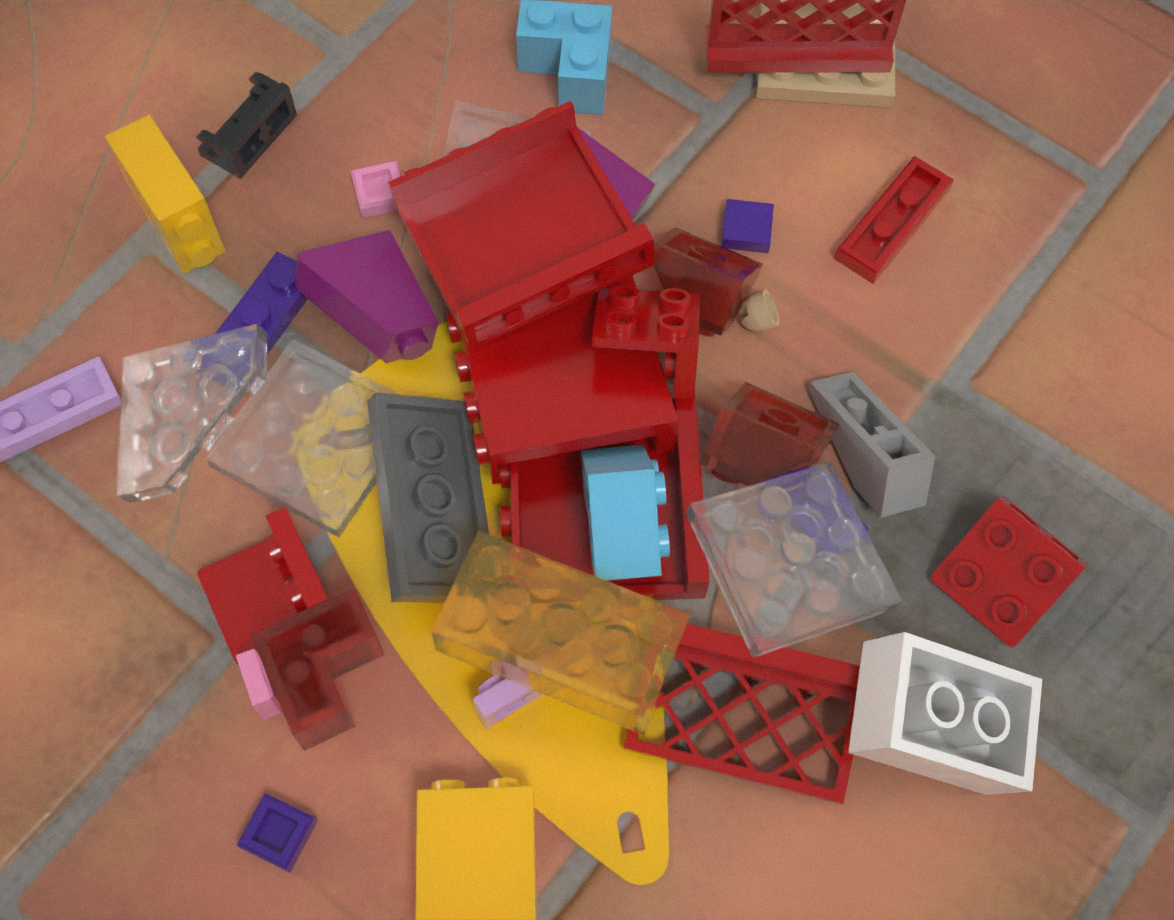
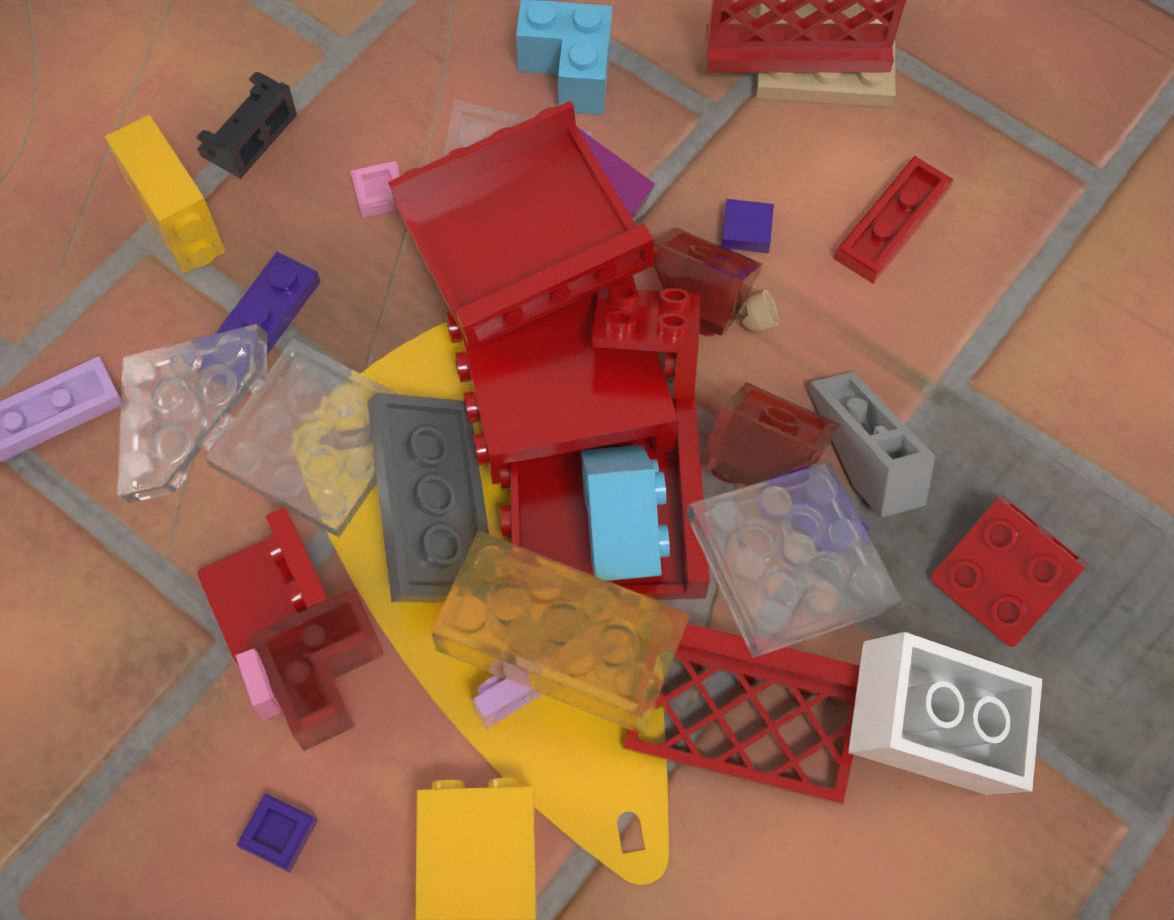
(370, 294): magenta slope -> none

